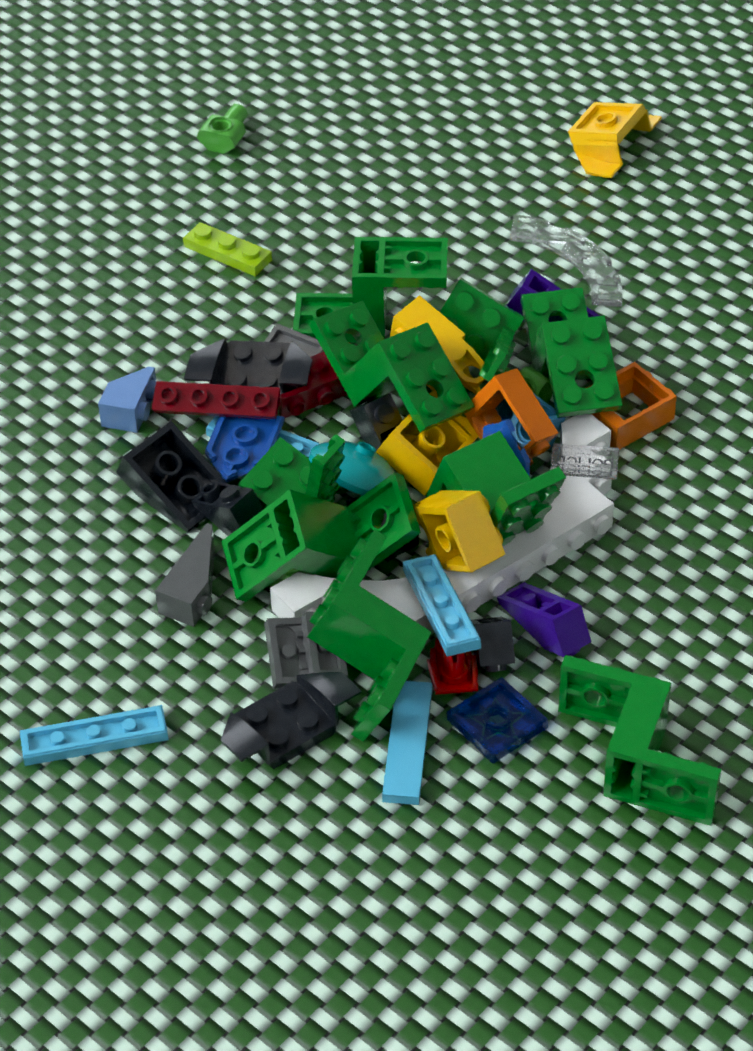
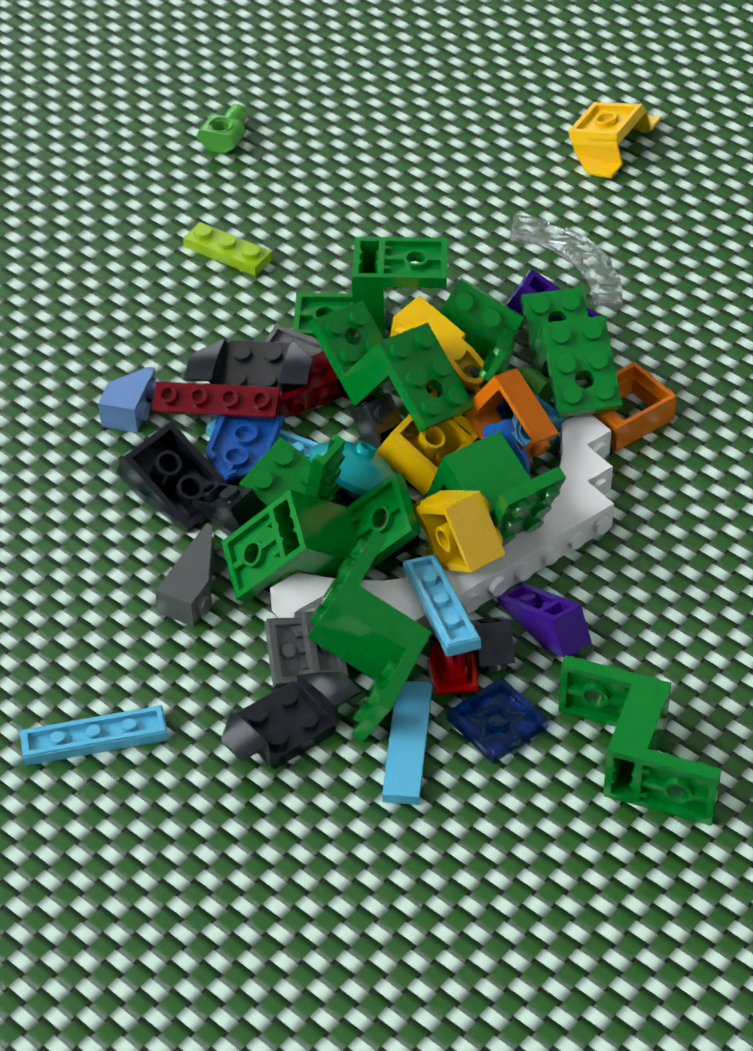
(585, 460): clear tile -> none

